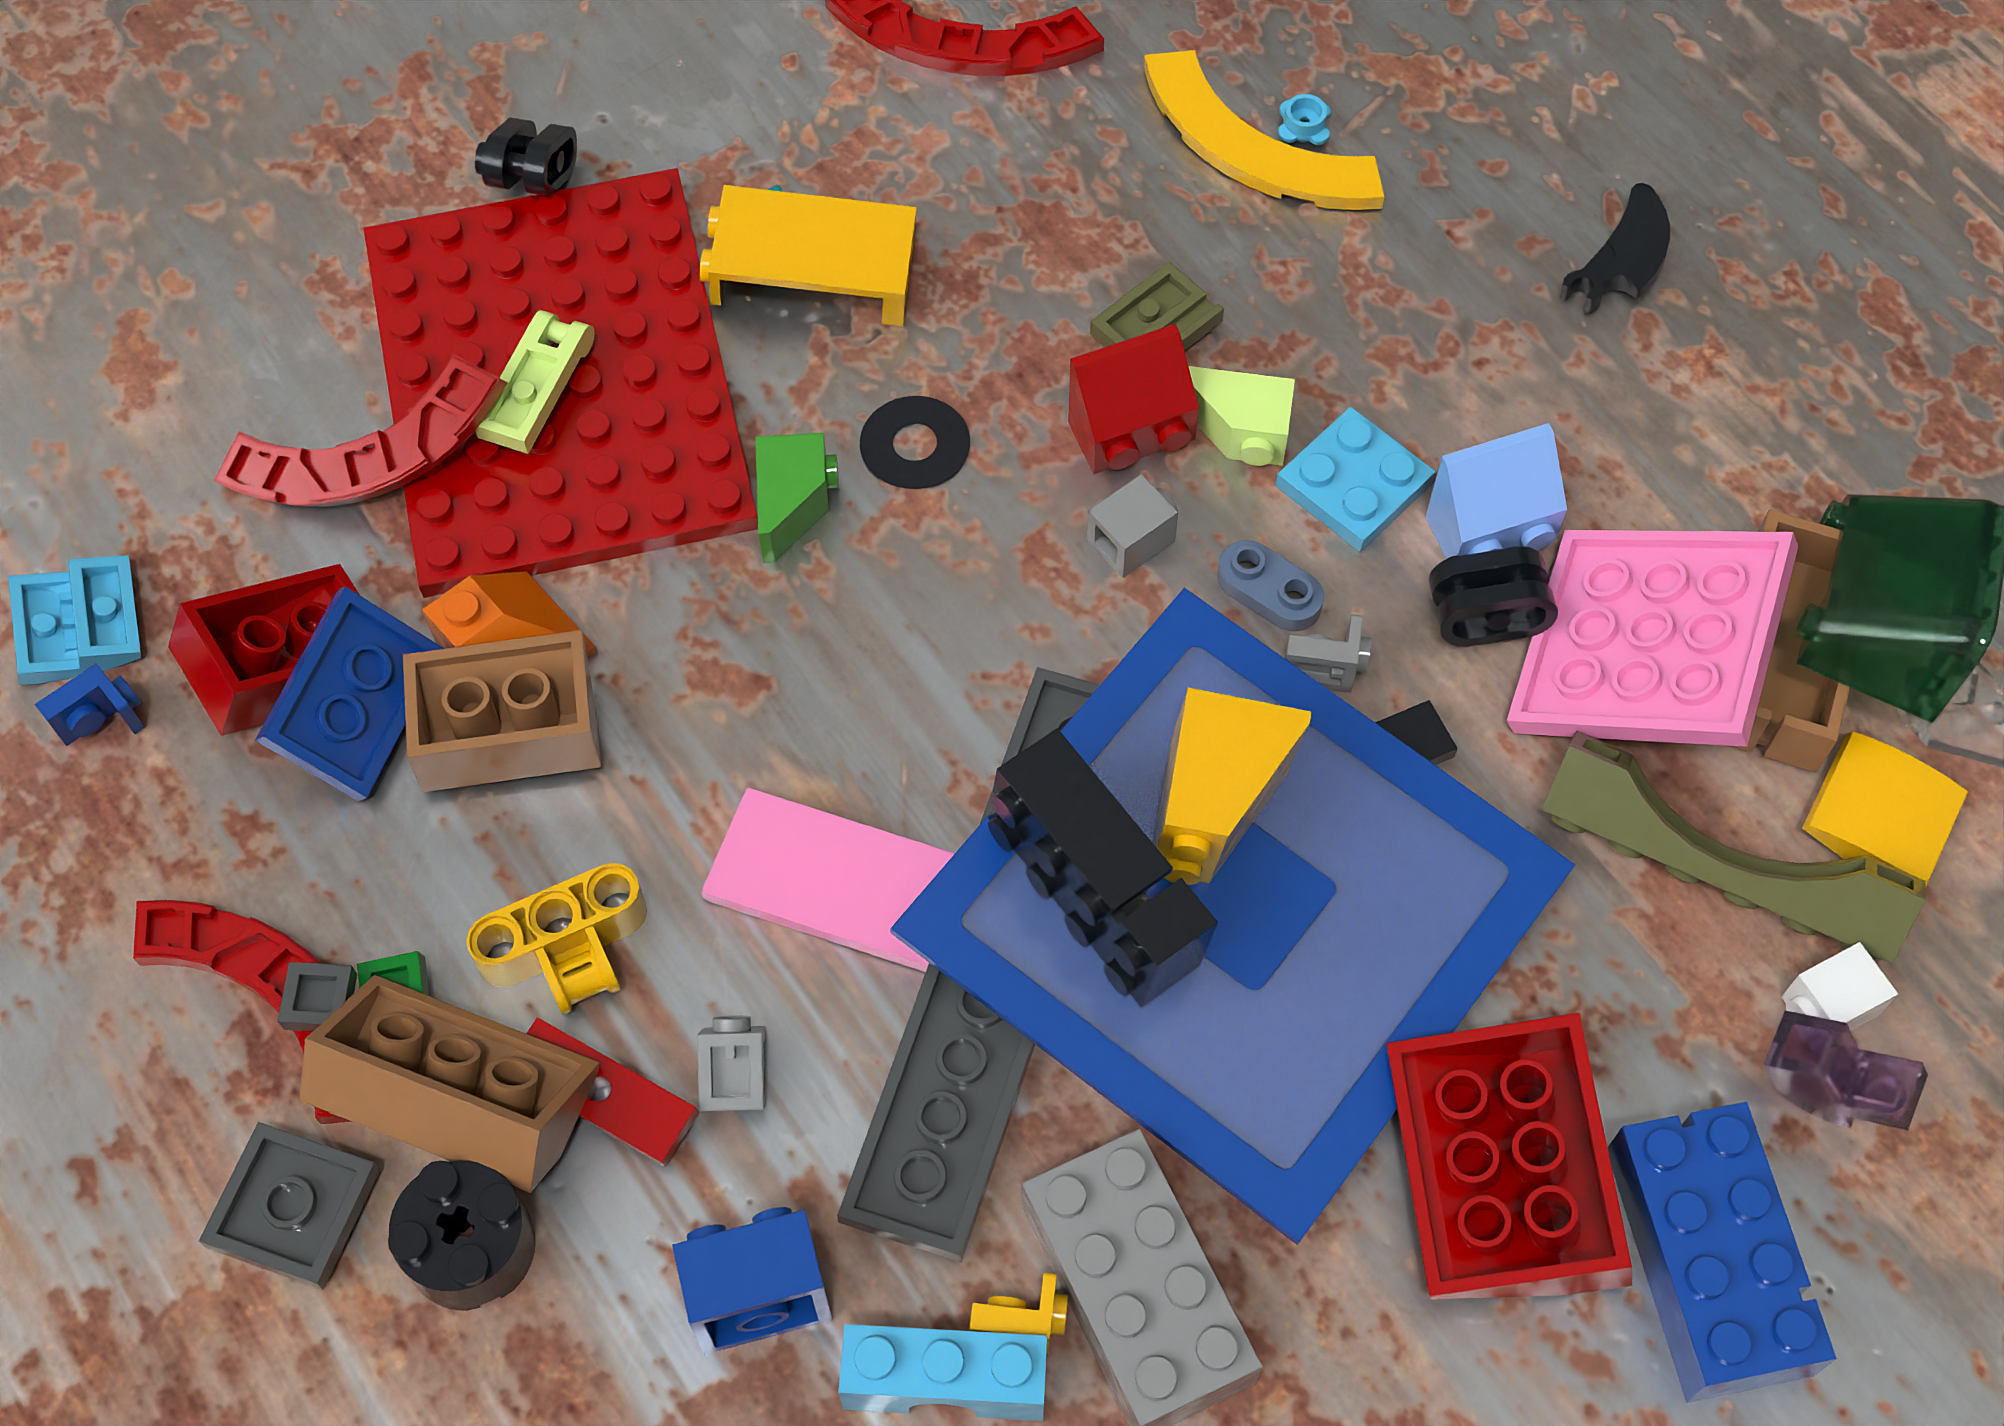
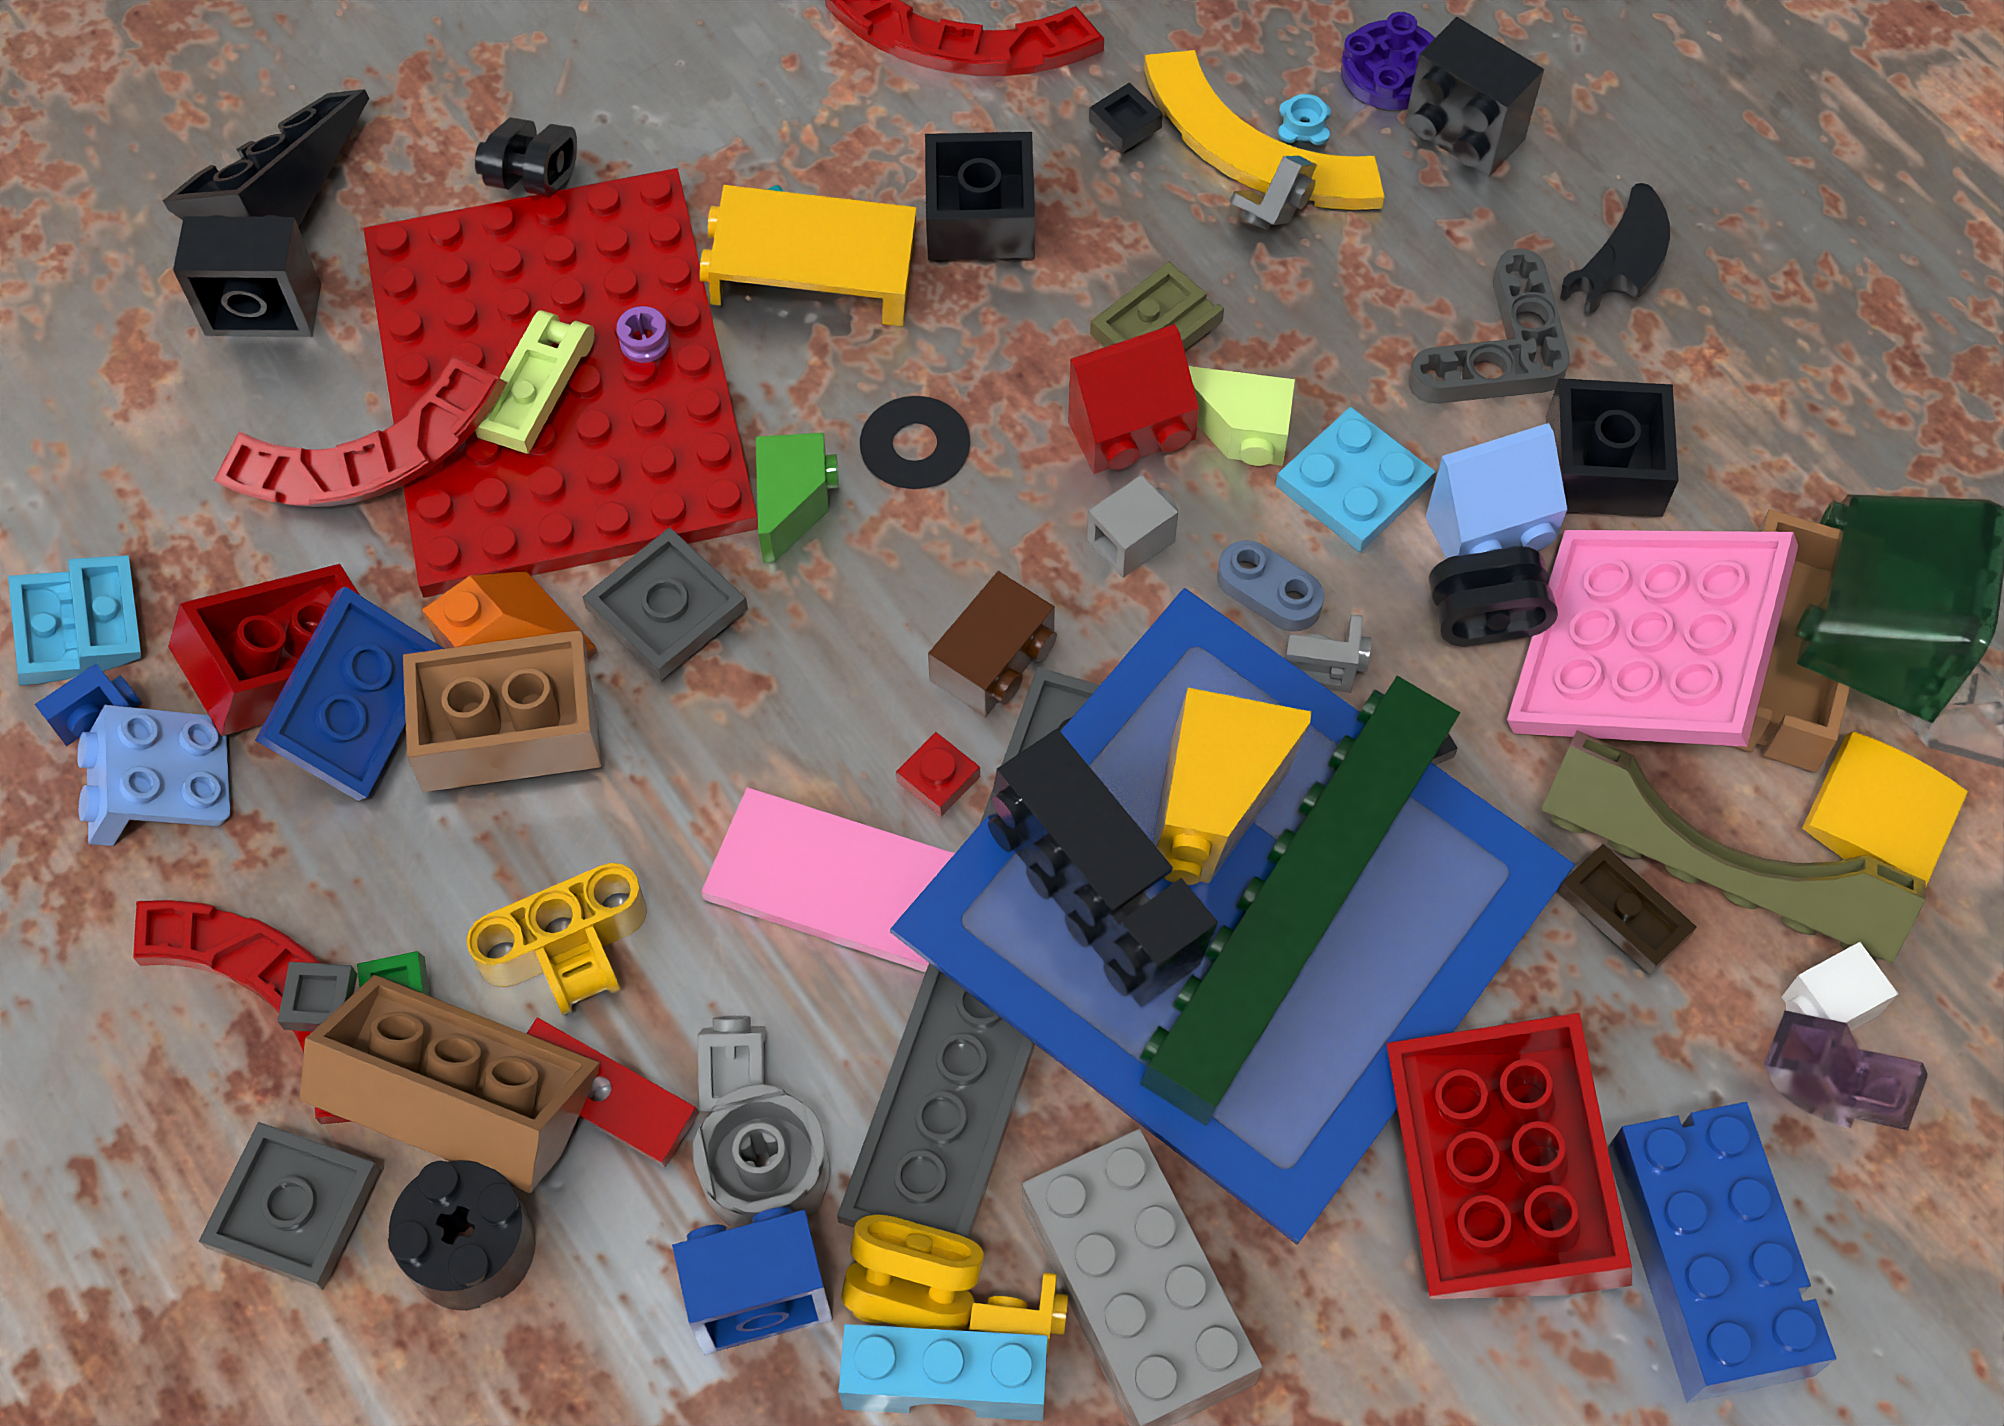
(151, 770): none -> light blue bracket
(247, 276): none -> black brick
(278, 171): none -> black wedge
(637, 320): none -> medium lavender bush
(665, 603): none -> dark grey plate
(753, 1123): none -> light grey brick
(911, 1274): none -> yellow brick
(938, 774): none -> red plate
(979, 195): none -> black brick
(993, 644): none -> reddish brown brick
(1125, 117): none -> black plate
(1287, 192): none -> dark grey bracket
(1298, 900): none -> dark green brick
(1383, 60): none -> dark purple tile
(1473, 96): none -> black brick
(1513, 355): none -> dark grey beam
(1615, 445): none -> black brick
(1627, 909): none -> dark brown plate

